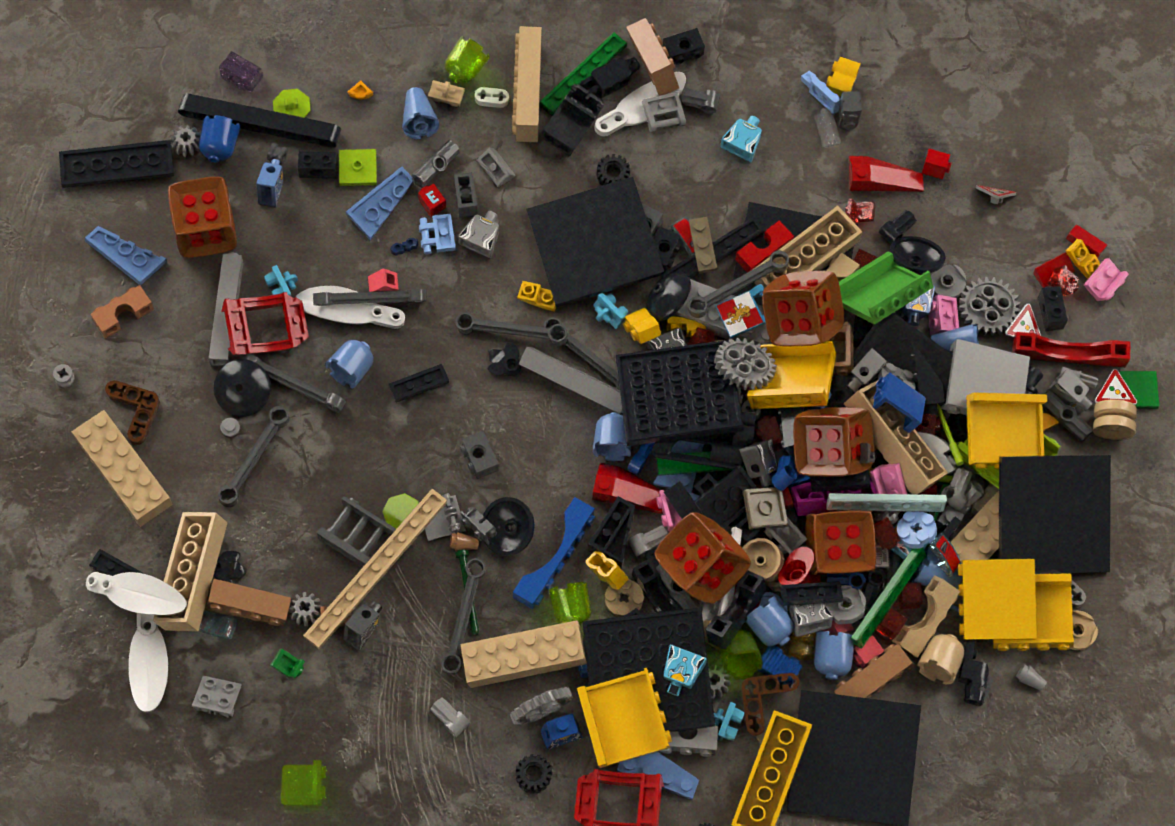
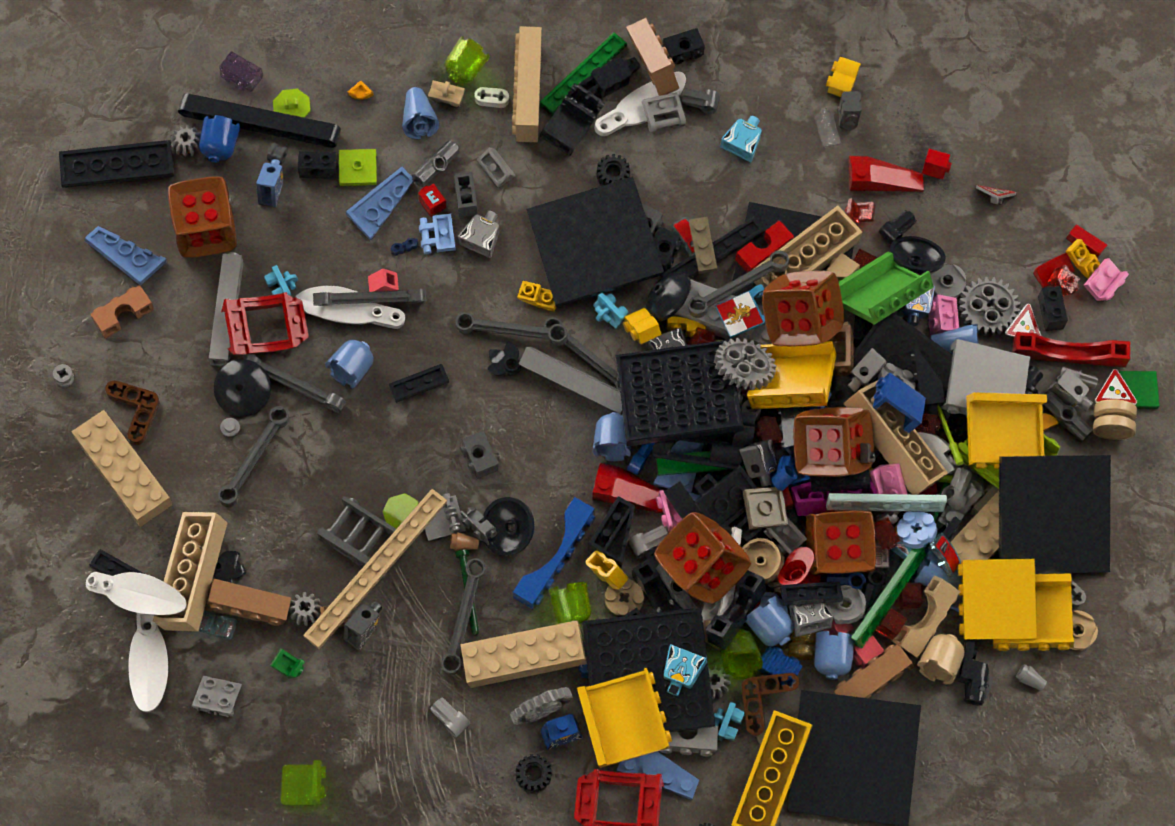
(821, 92): light blue hinge -> none

